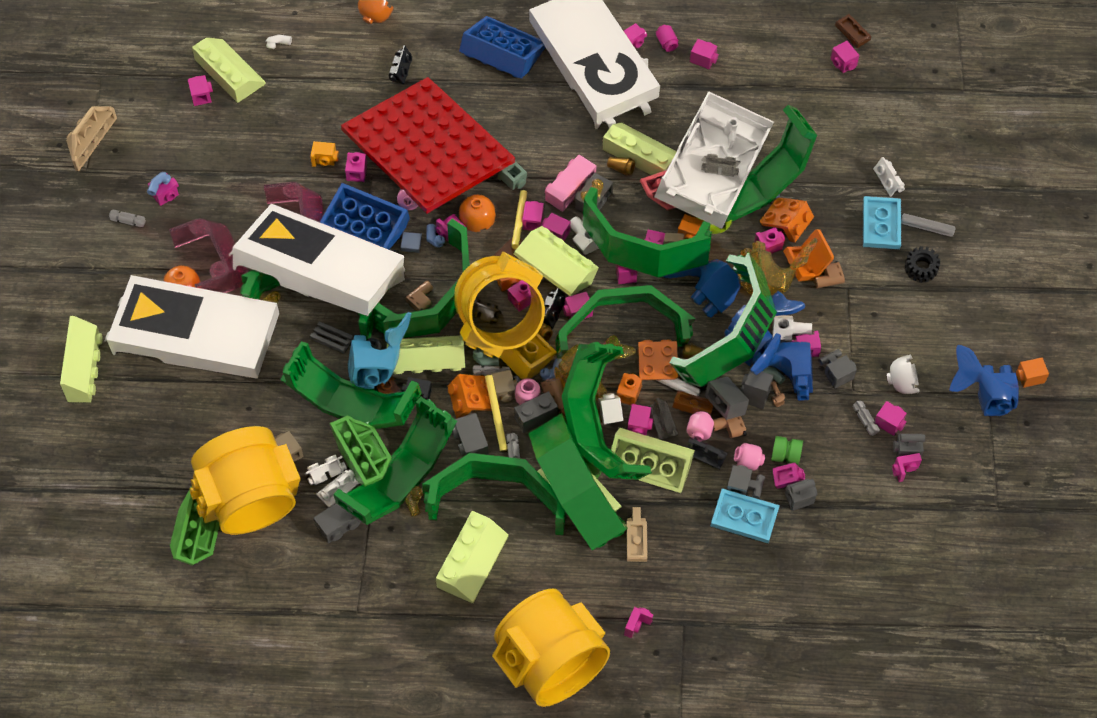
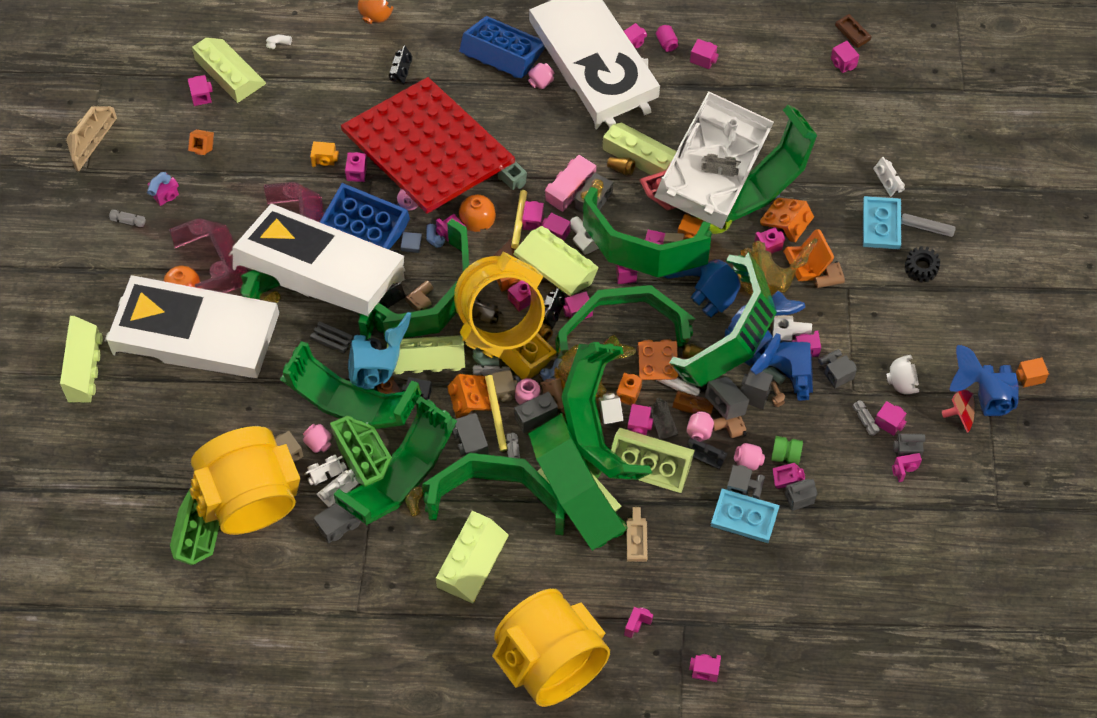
(200, 142): none -> orange brick
(317, 438): none -> bright pink head
(393, 295): none -> black hinge
(541, 75): none -> bright pink head
(705, 667): none -> dark pink brick
(964, 406): none -> shield

